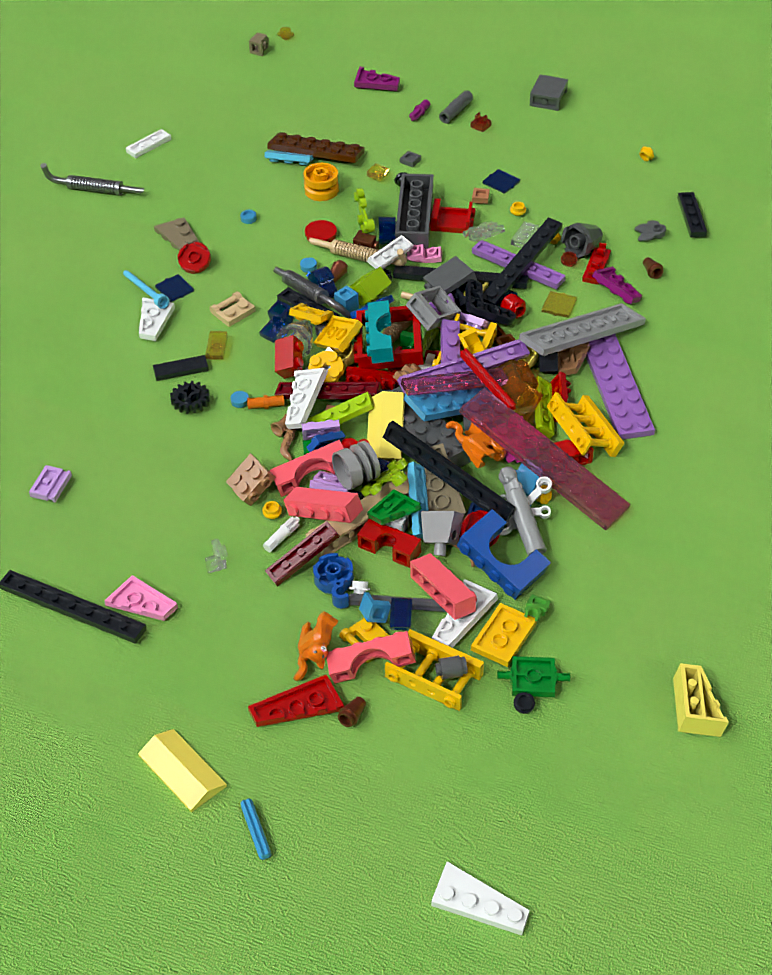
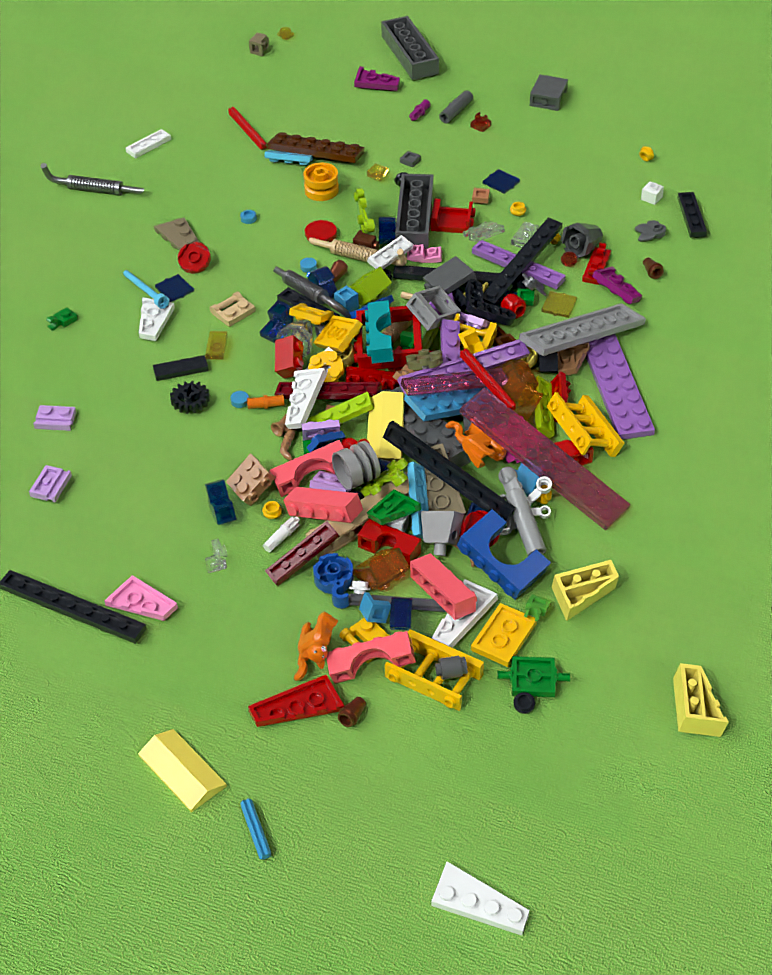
(55, 417): none -> lavender plate
(63, 317): none -> green plate
(219, 502): none -> clear blue brick
(248, 129): none -> red axle
(382, 568): none -> clear orange slope
(410, 47): none -> dark grey brick
(423, 359): none -> olive plate
(527, 295): none -> green plate
(533, 283): none -> dark grey plate
(584, 586): none -> light yellow wedge
(652, 193): none -> white plate

